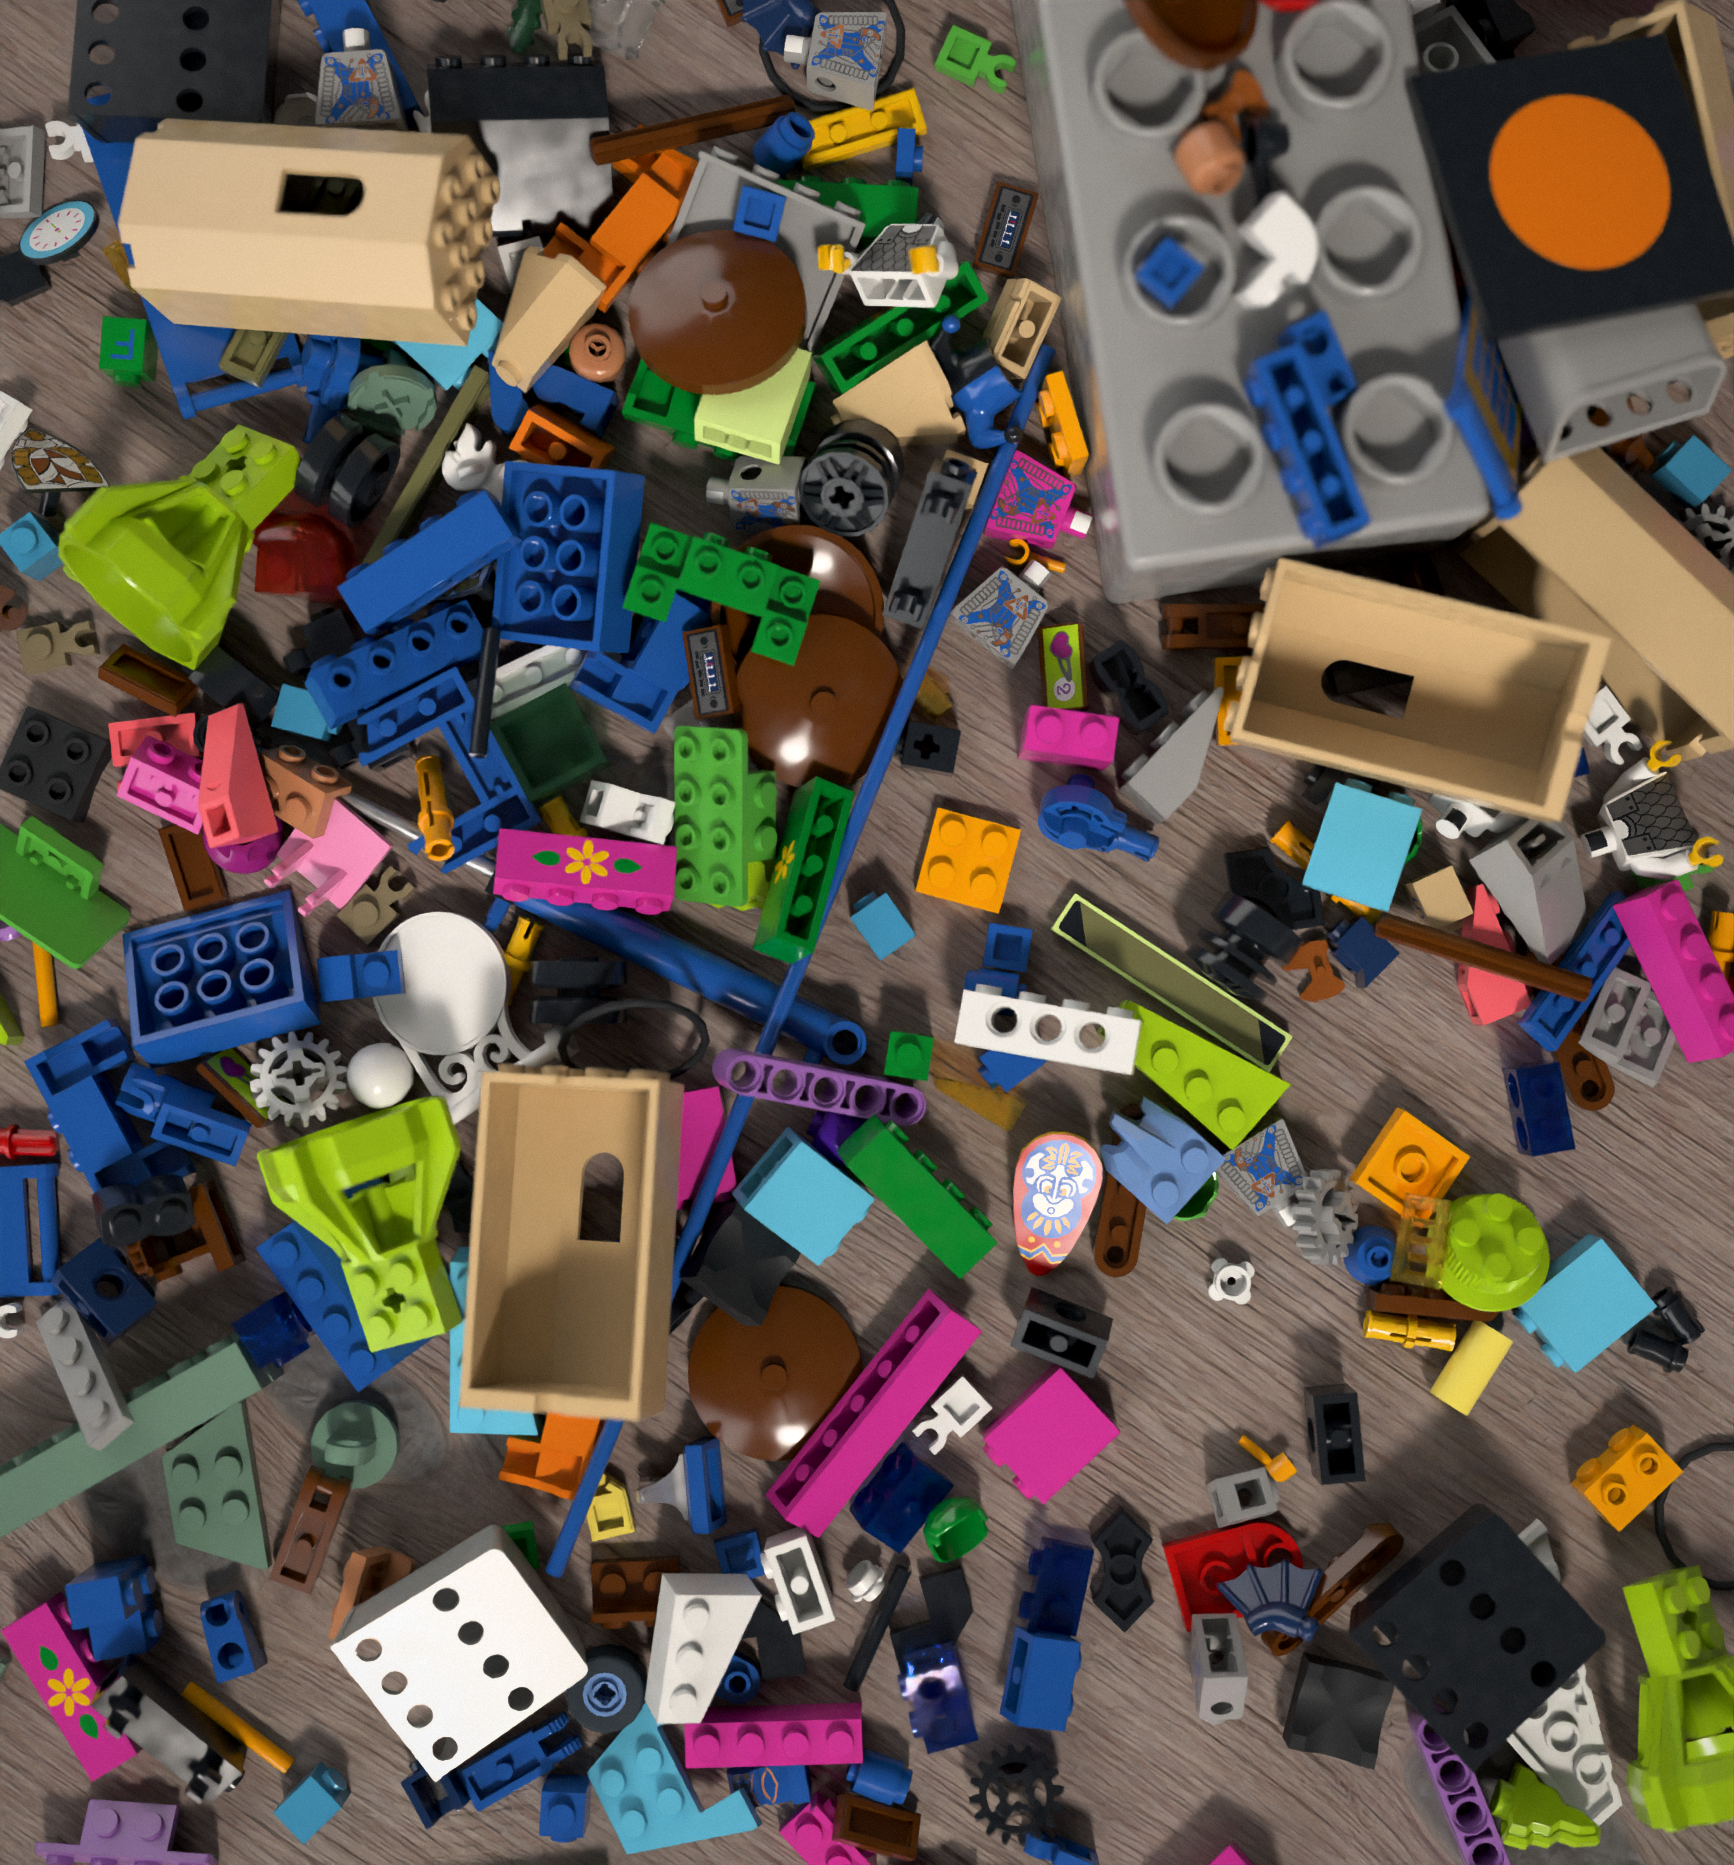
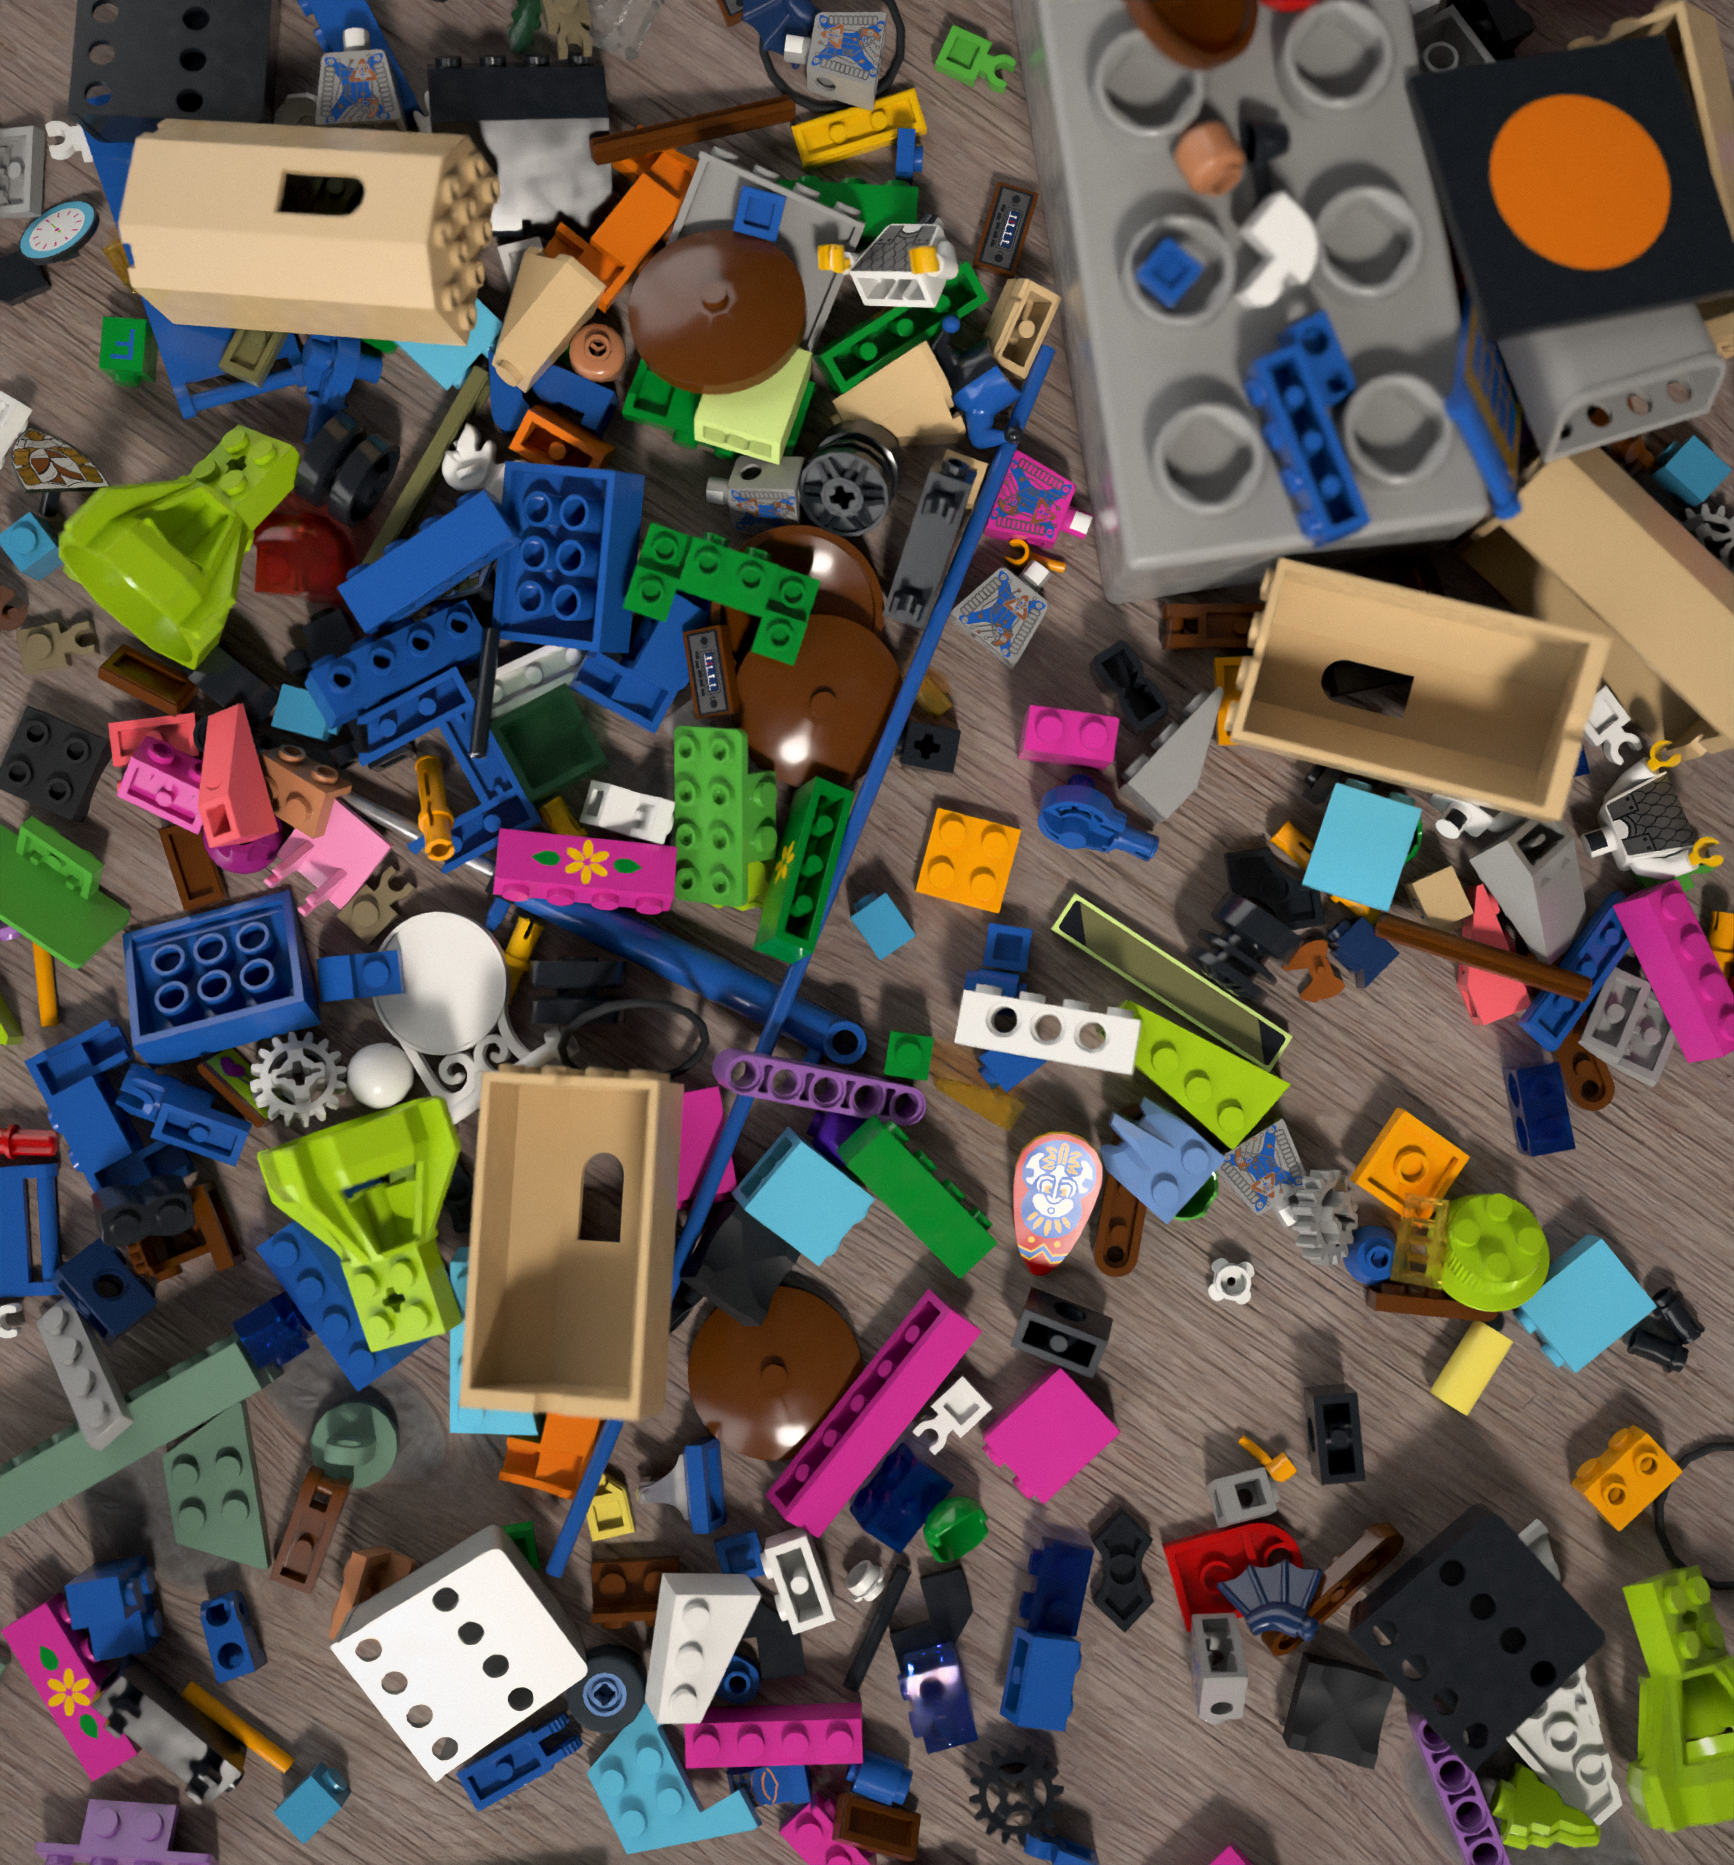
(392, 396): sand green tile -> none
(433, 1798): dark blue window -> none
(565, 1807): blue brick -> none
(784, 143): blue brick -> none
(1058, 413): light orange plate -> none
(1063, 667): slope -> none
(1242, 94): dark orange piece -> none
(1409, 1330): yellow pin -> none

